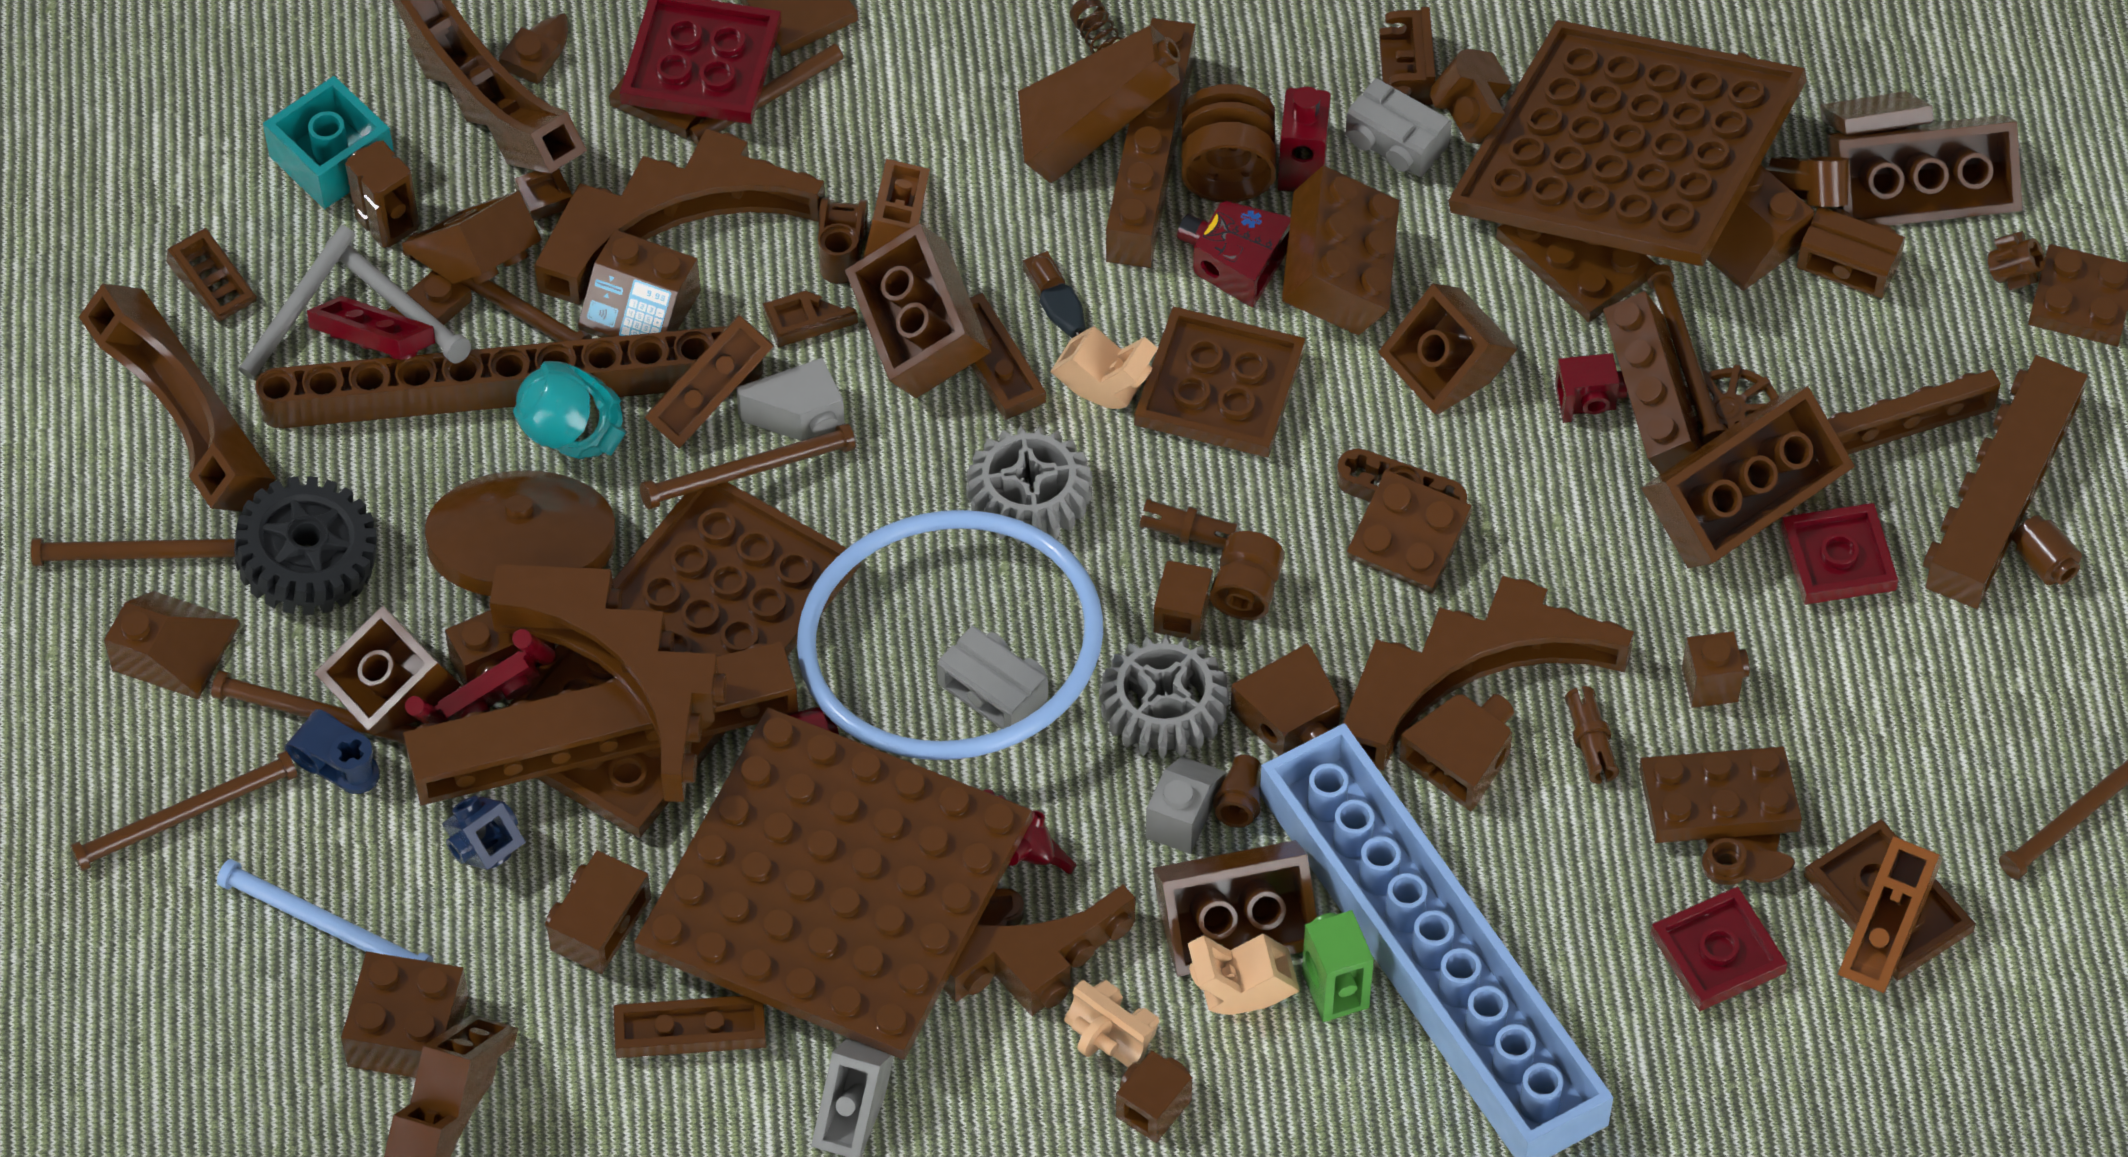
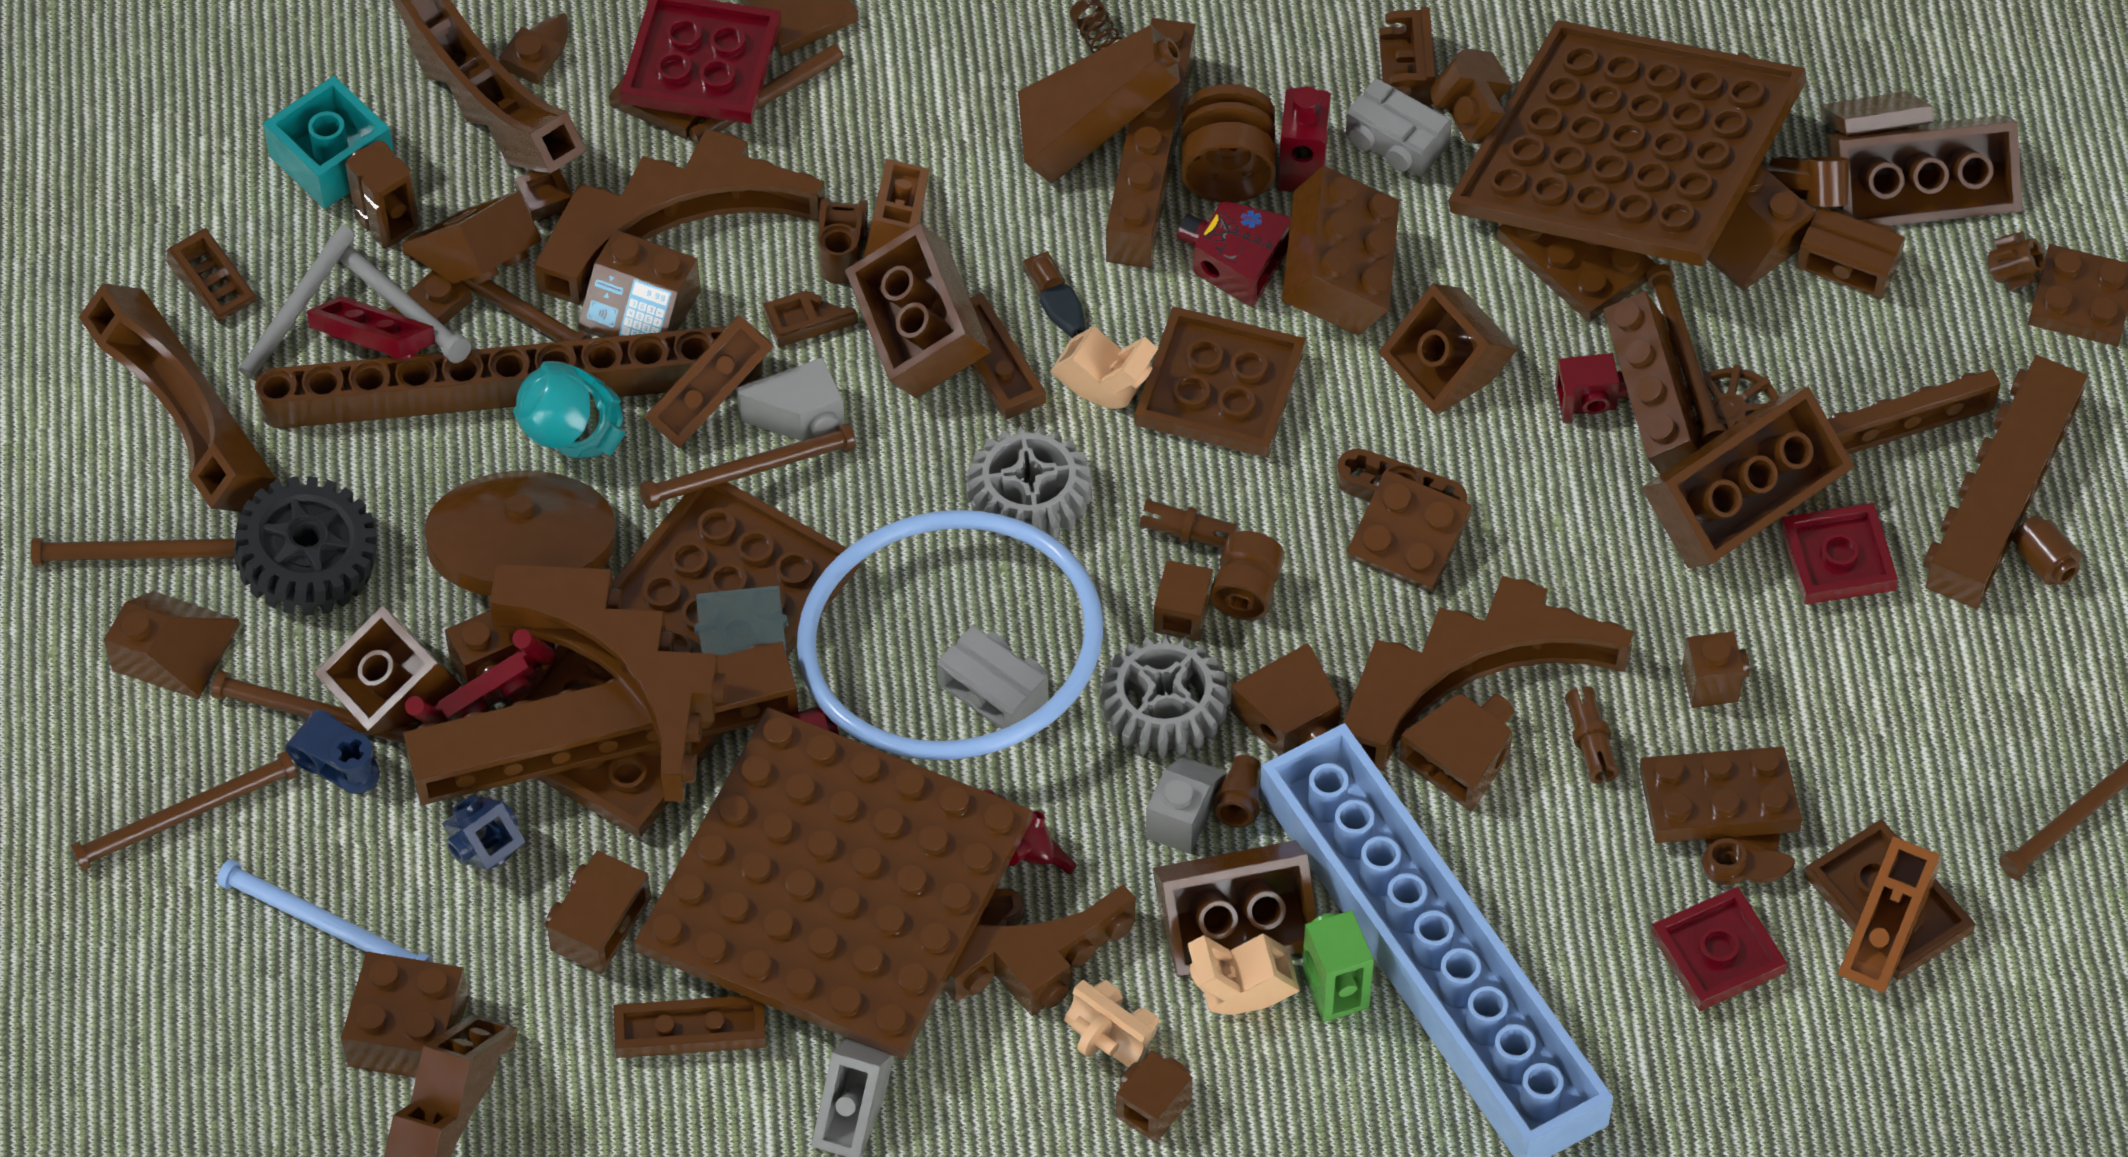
(739, 619): none -> clear light blue piece

